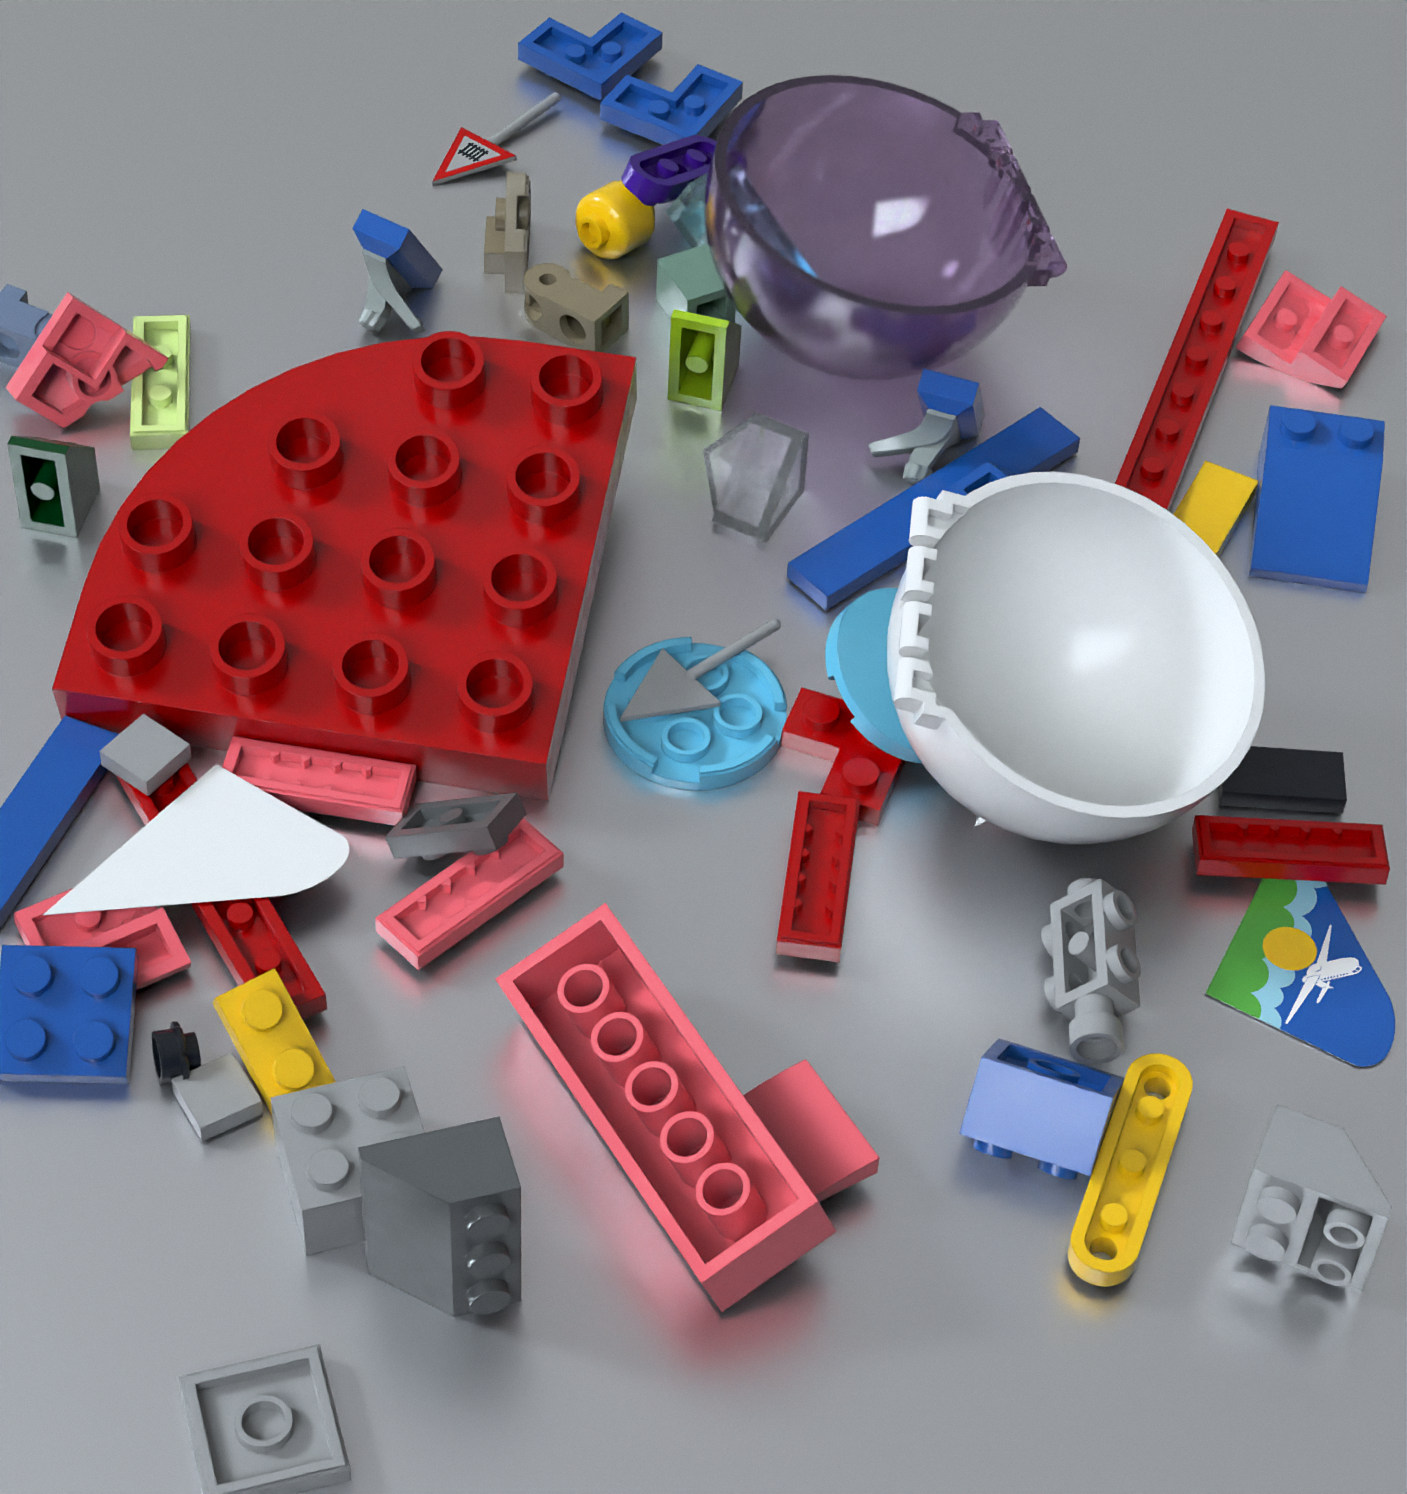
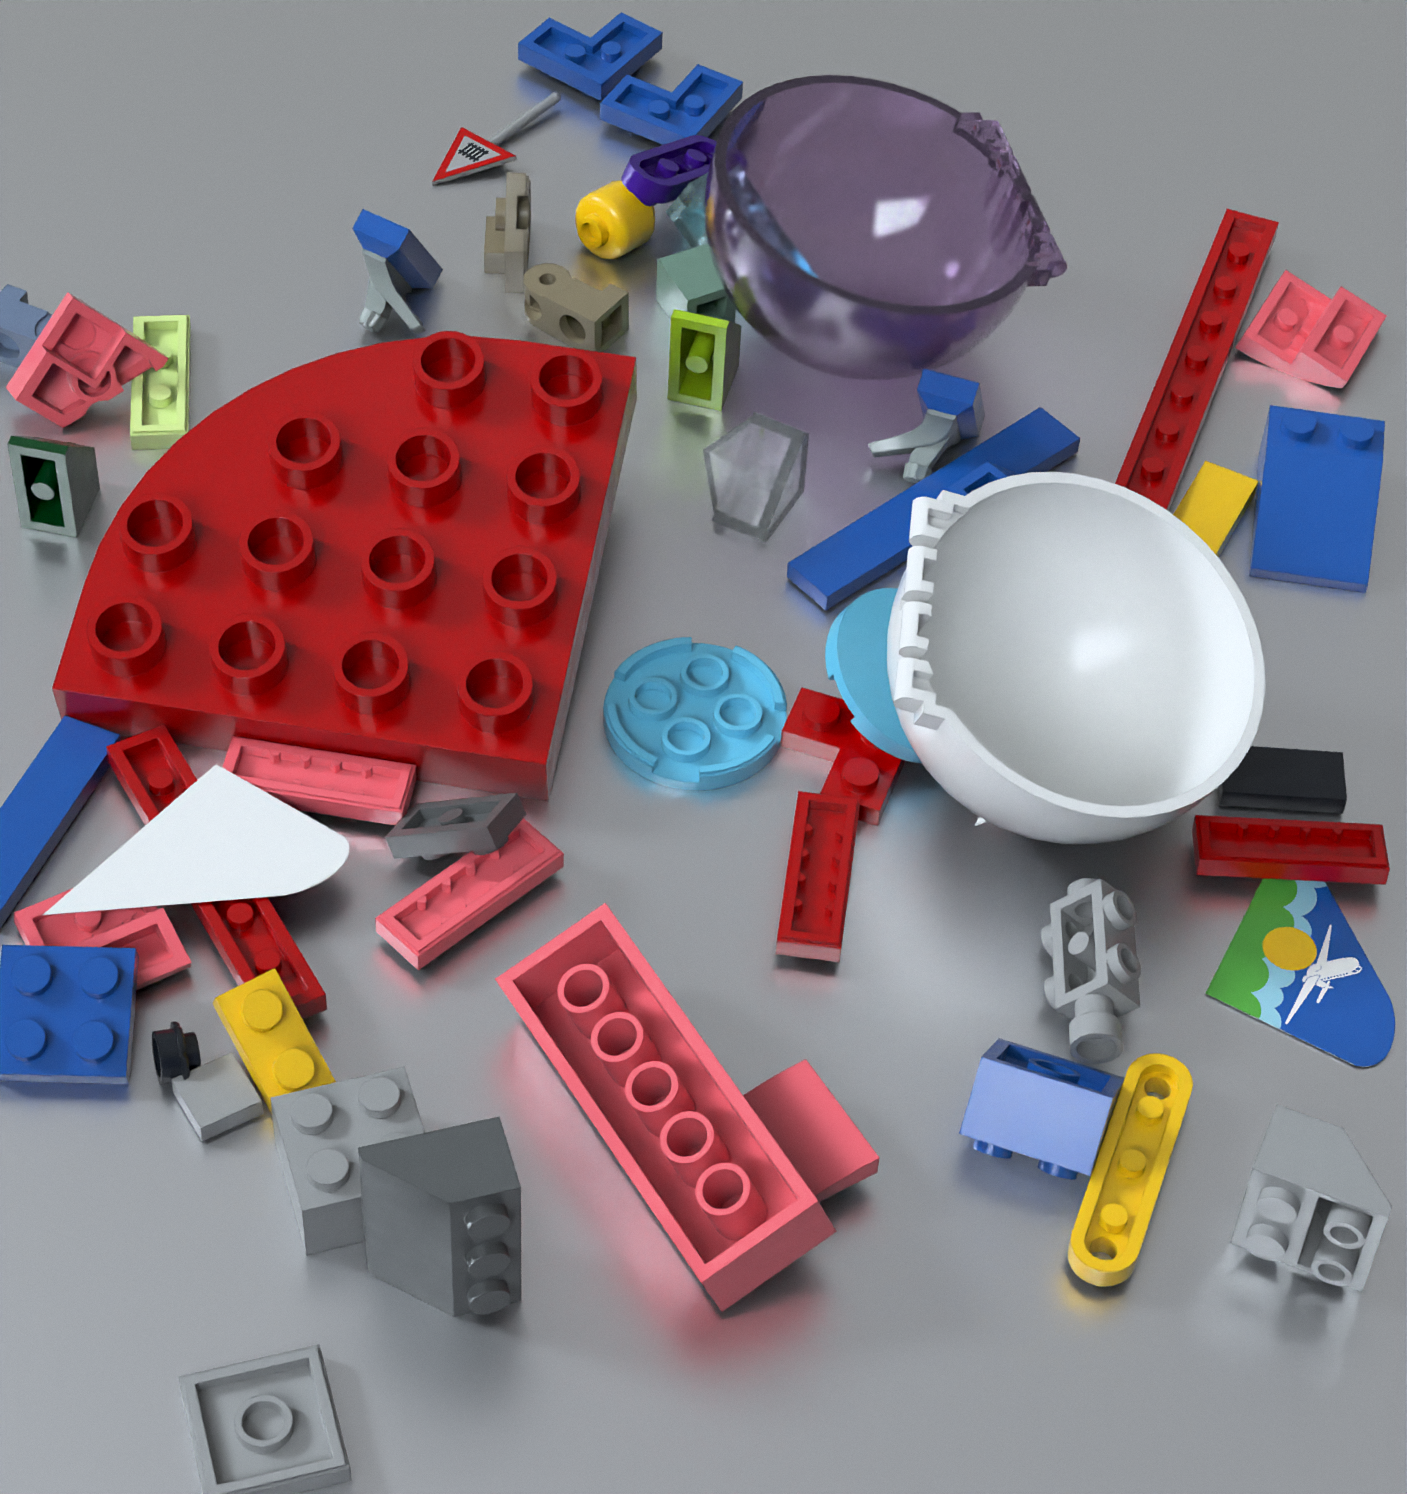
(145, 754): light grey tile -> none
(673, 689): light grey piece -> none

